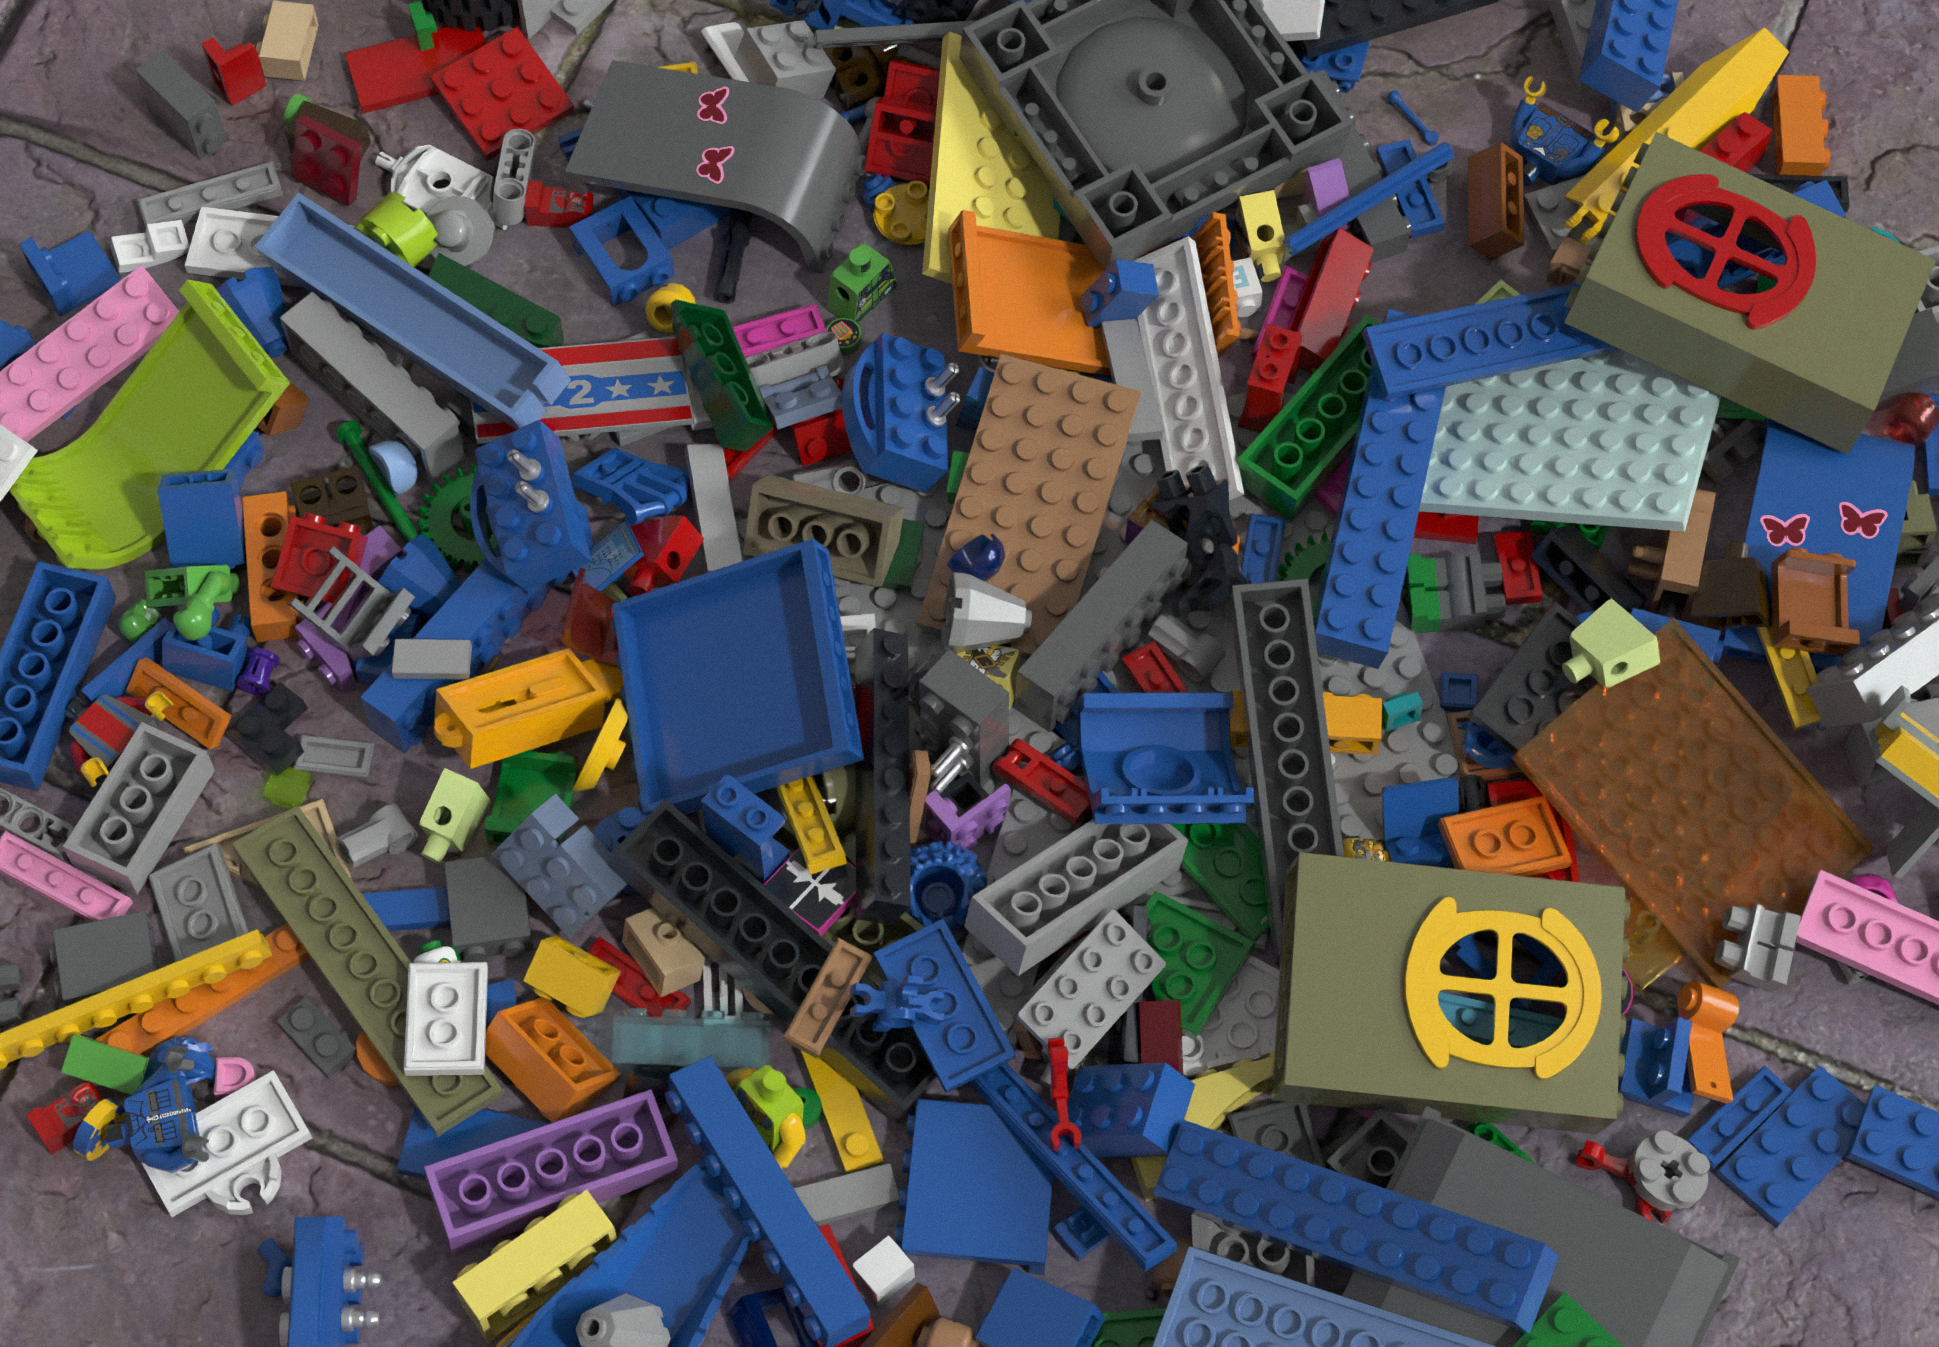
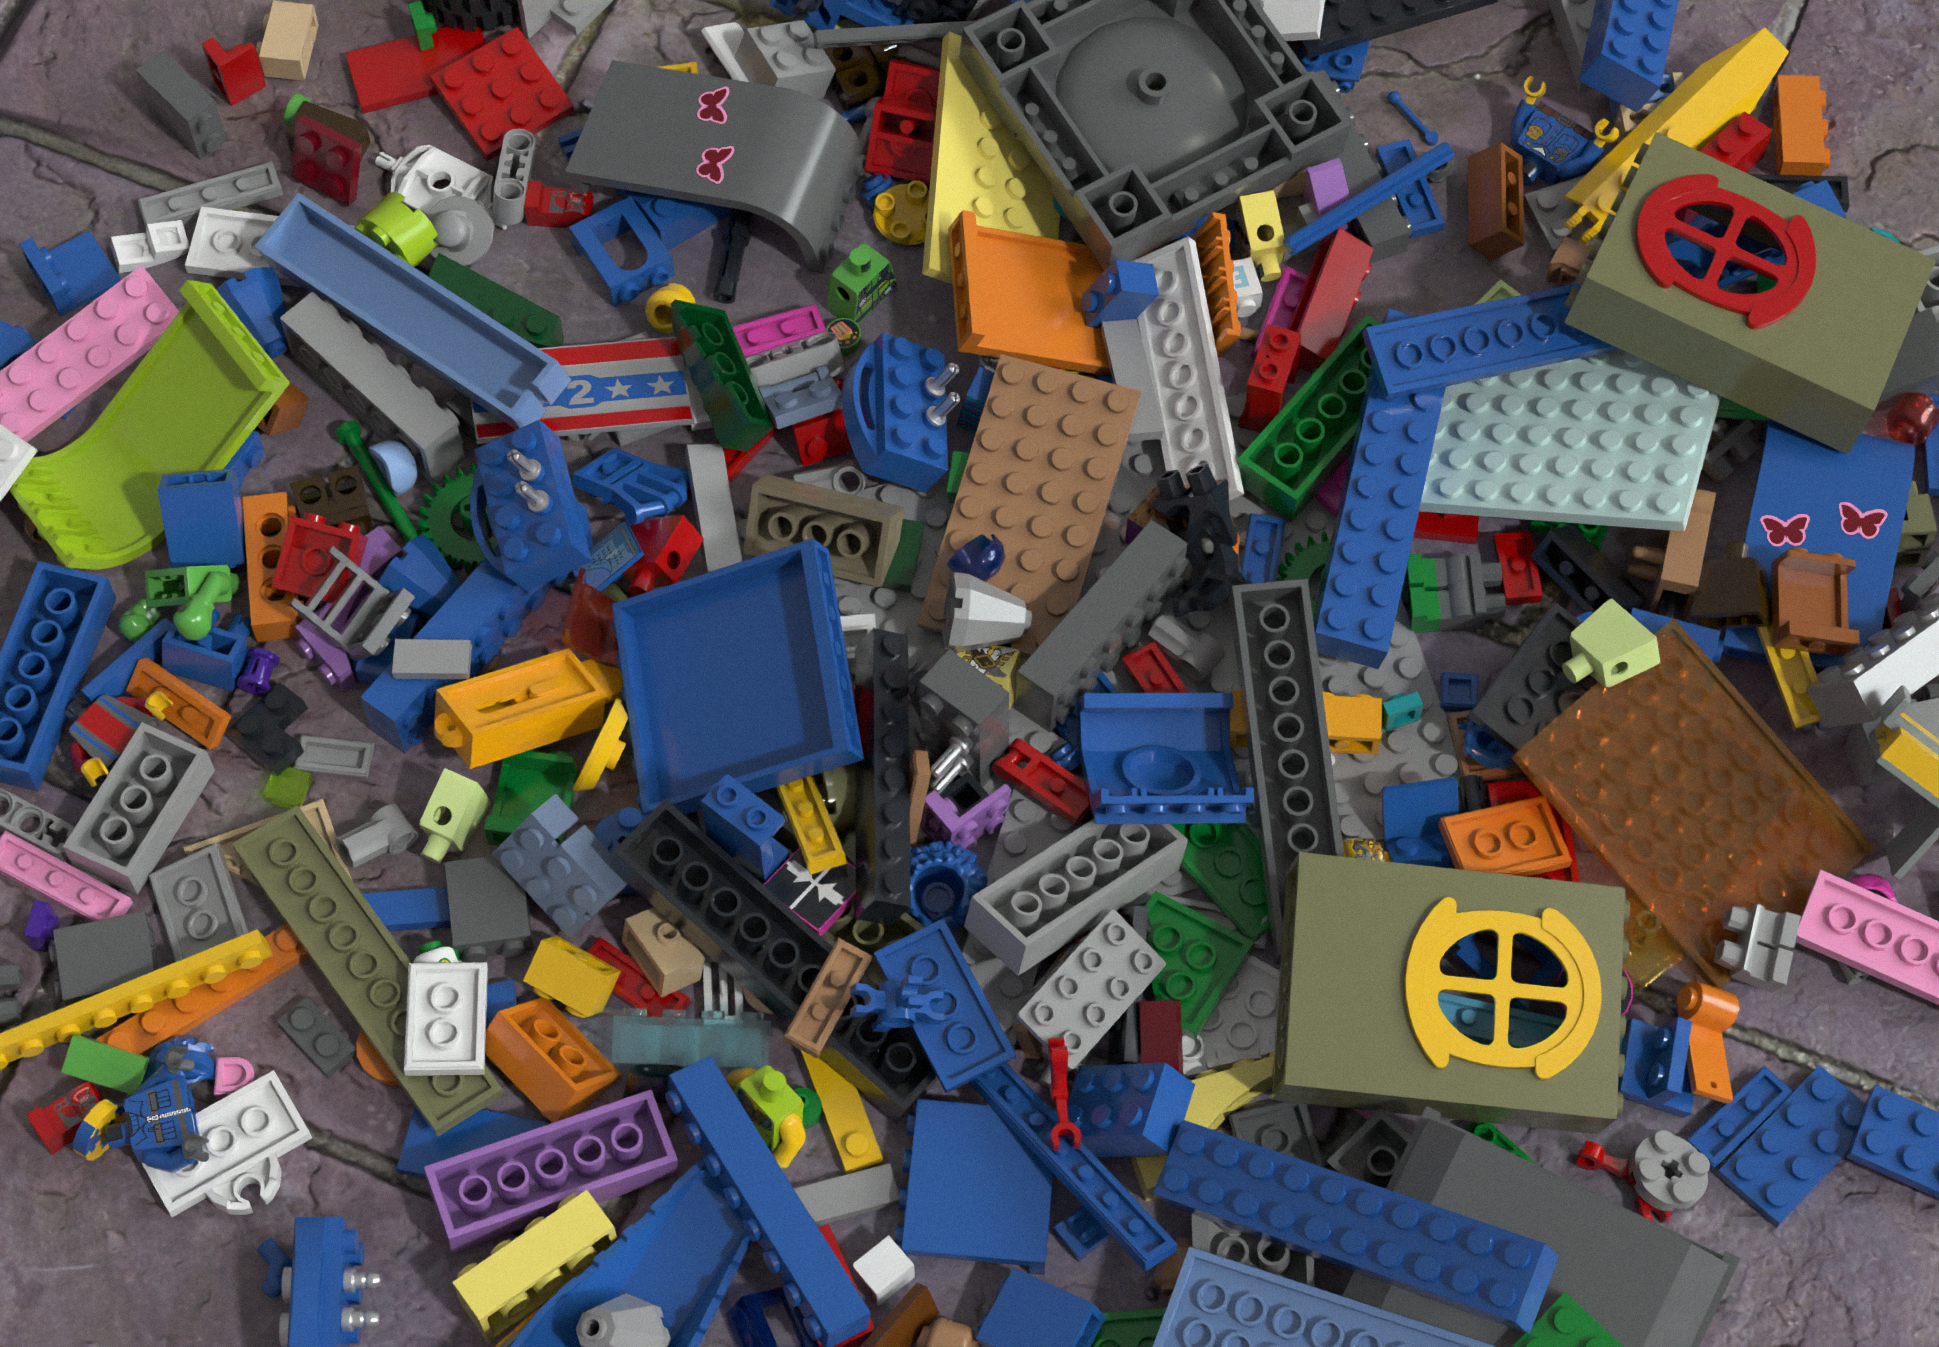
(41, 926): none -> dark purple plate

